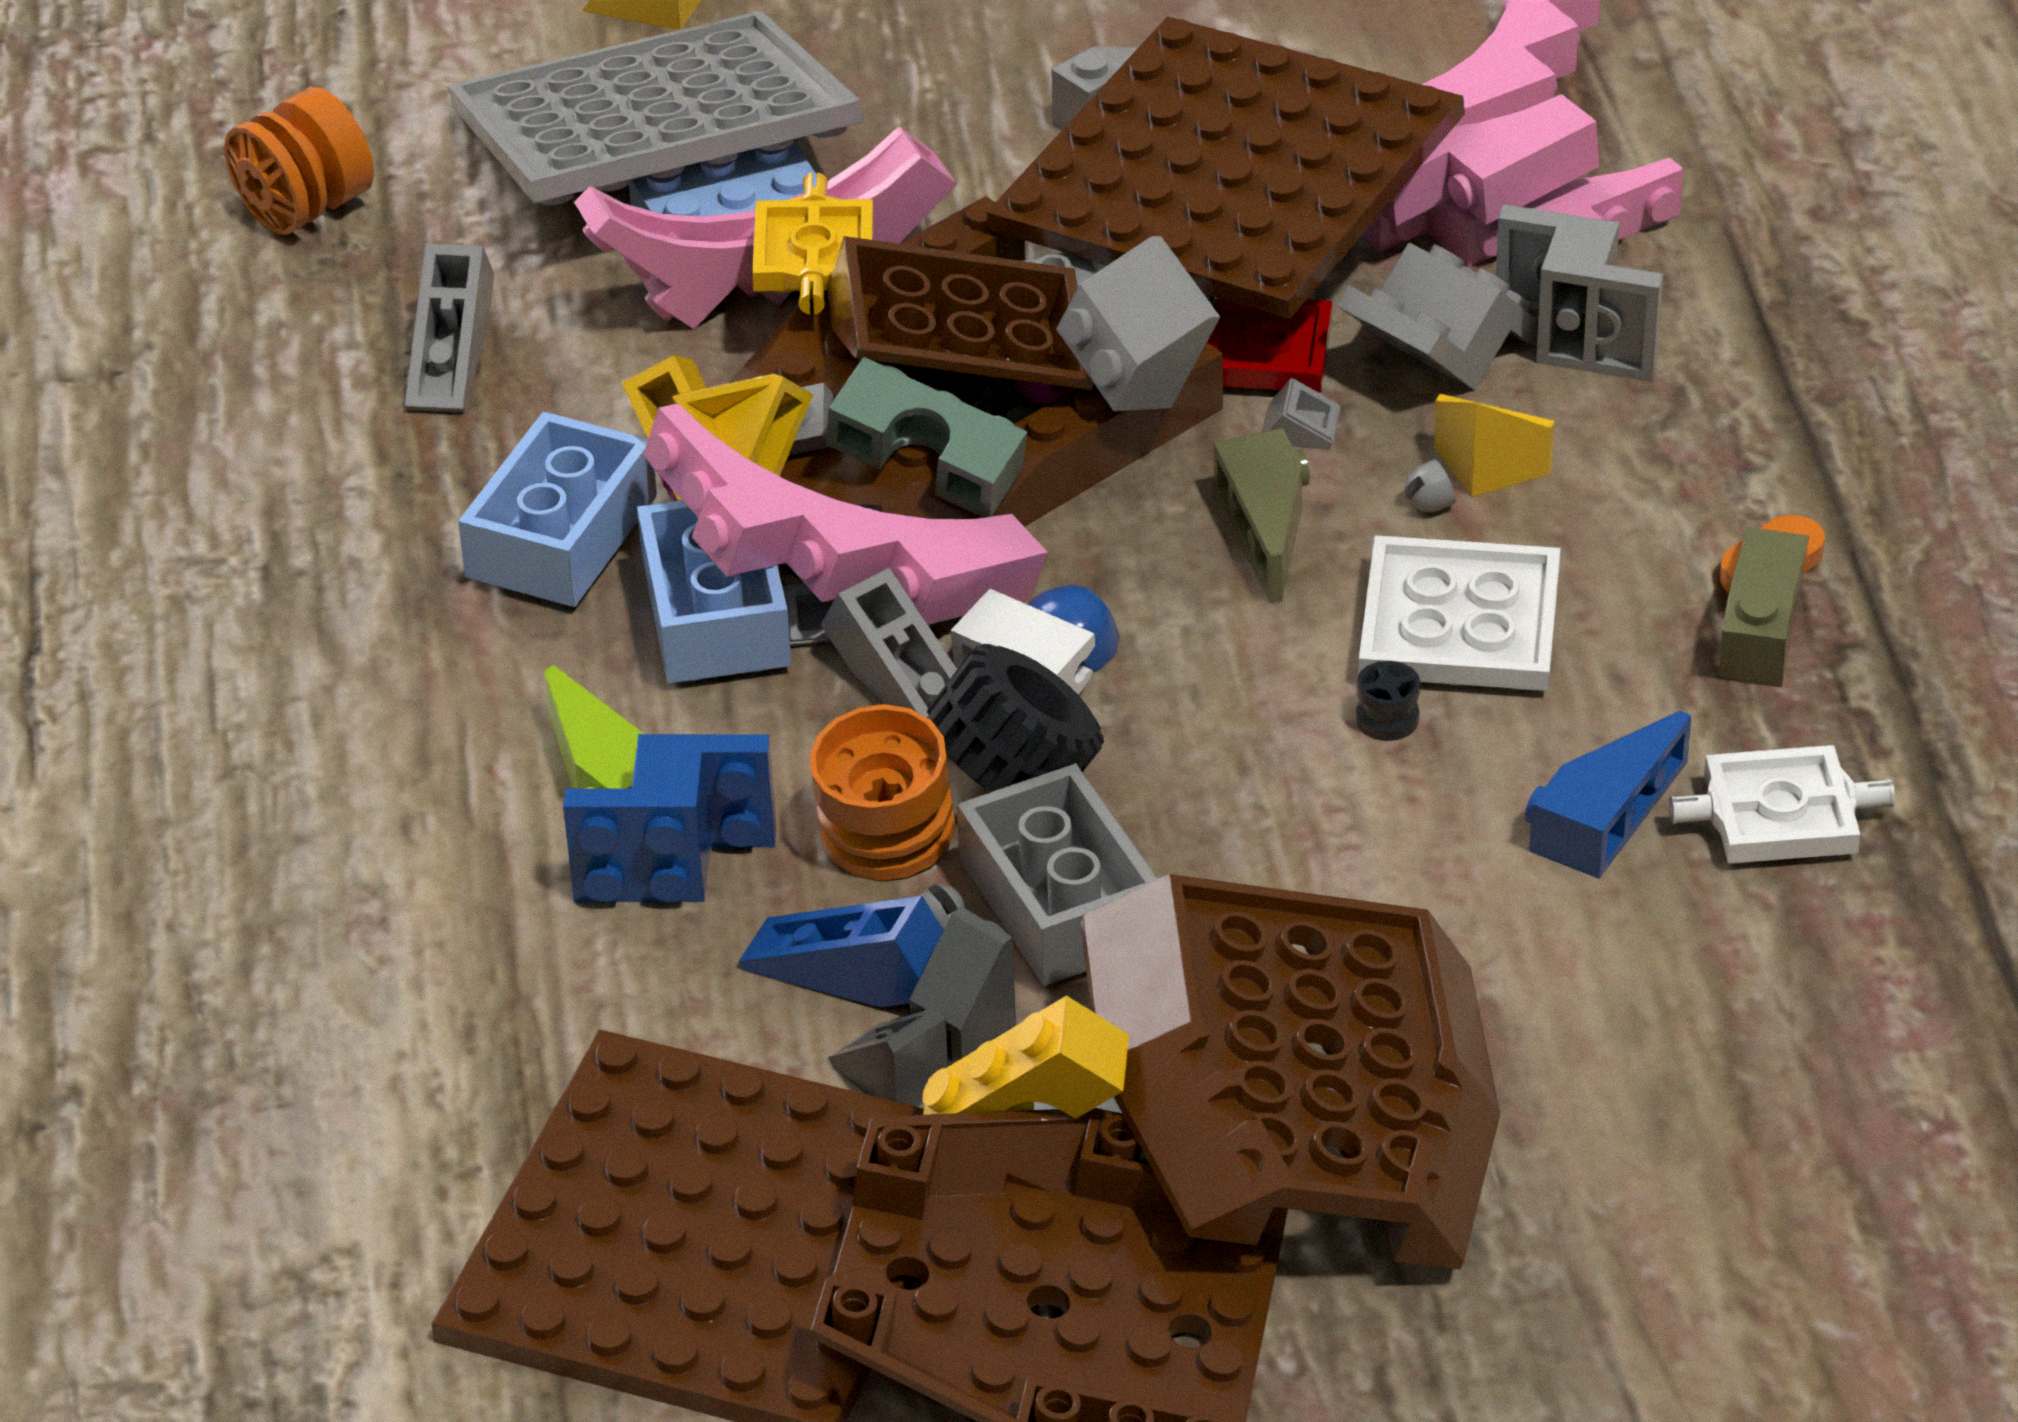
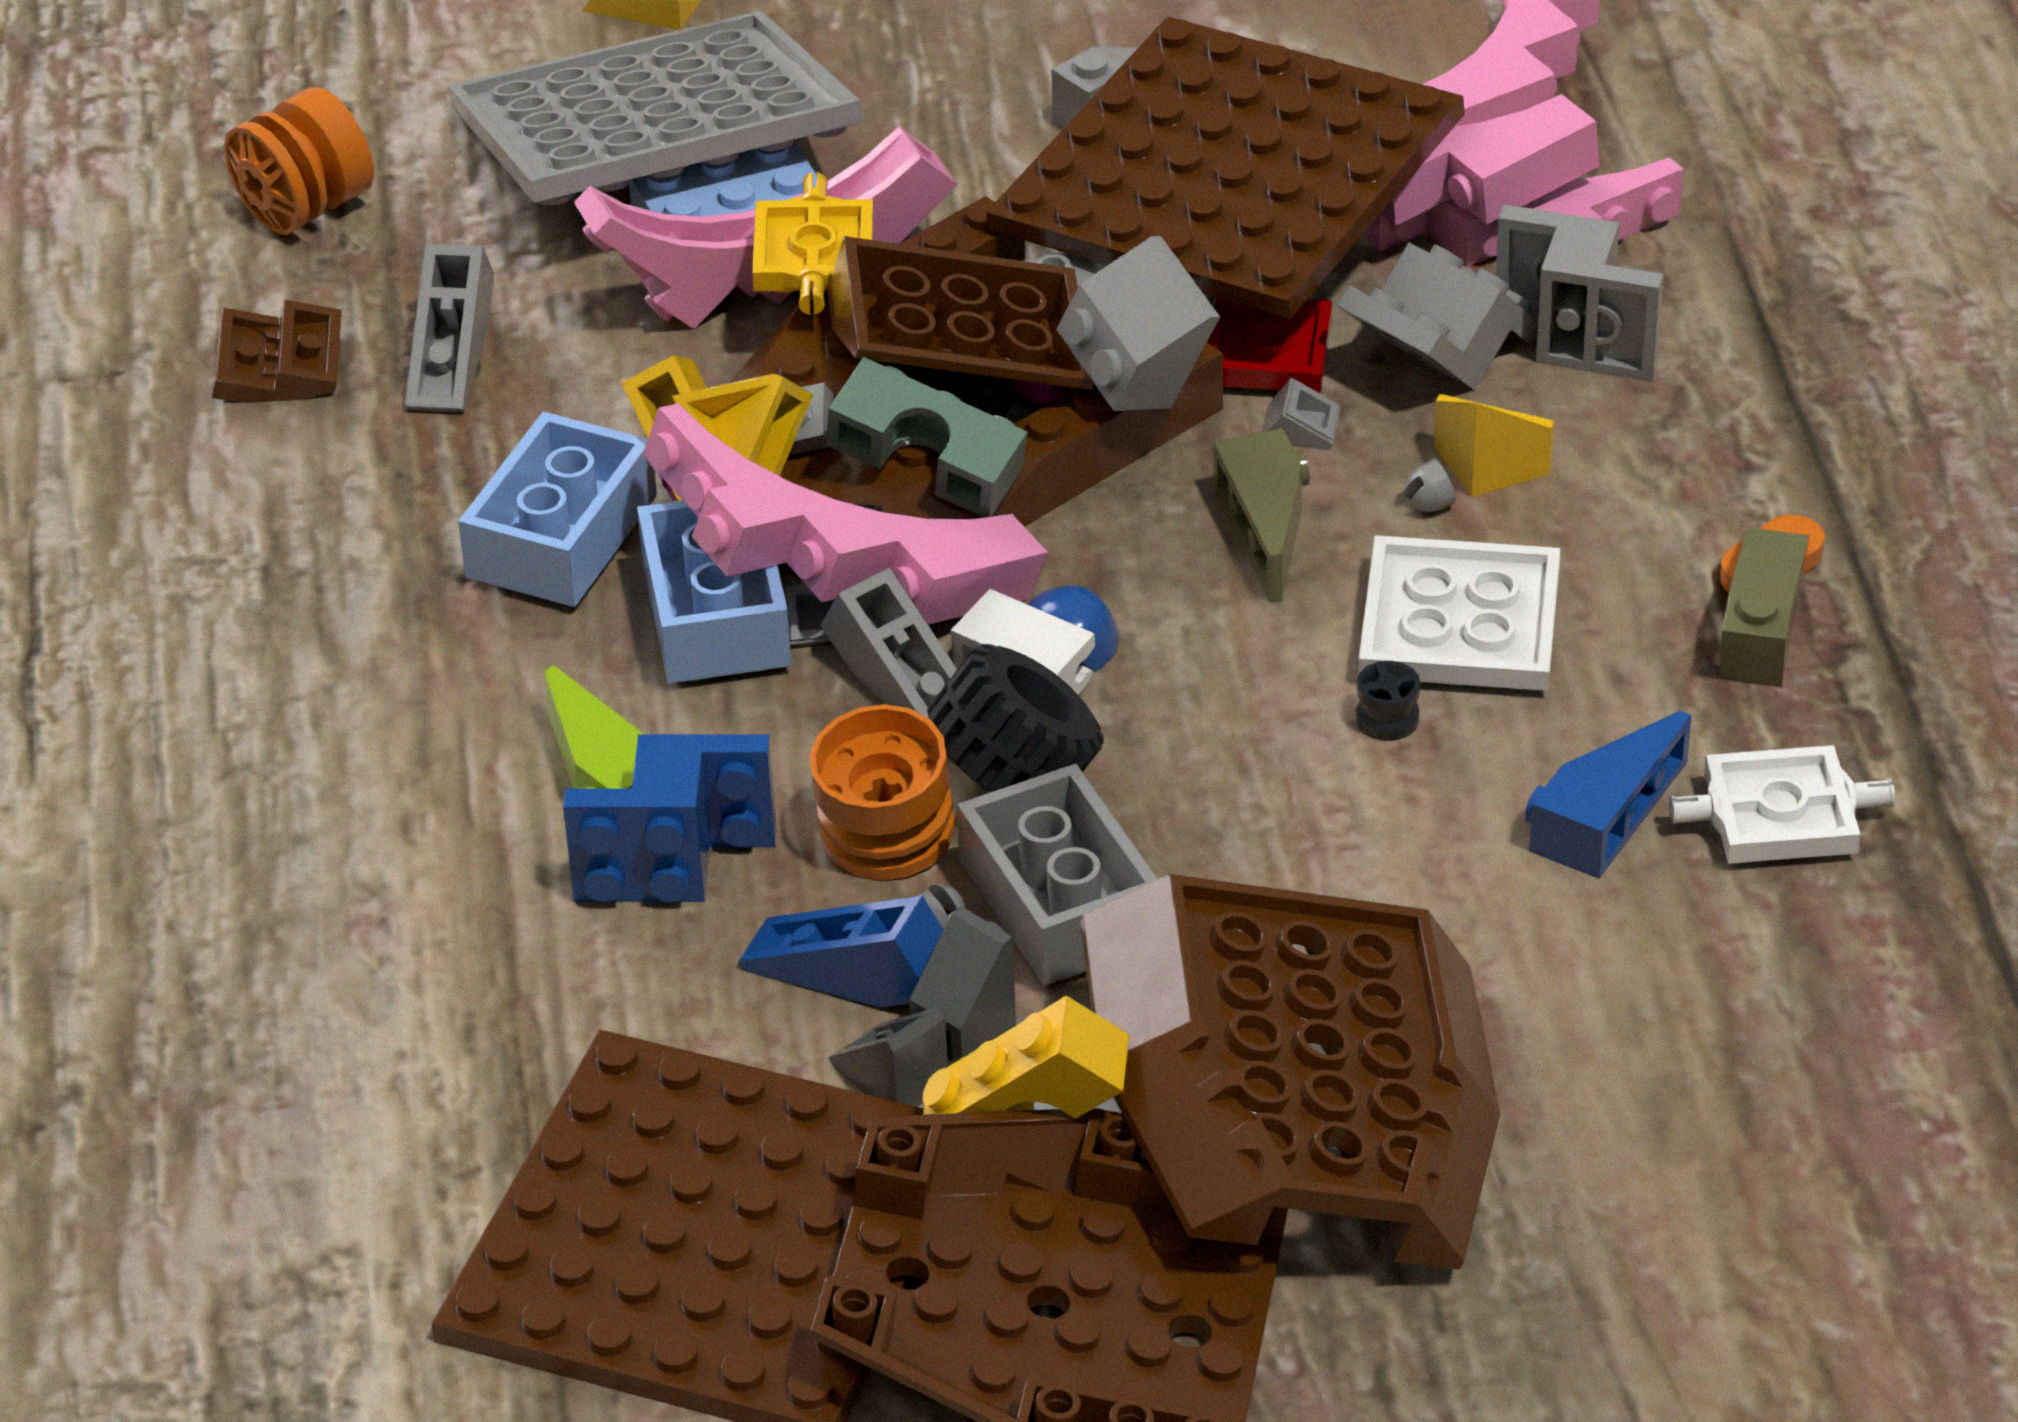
(277, 356): none -> reddish brown slope

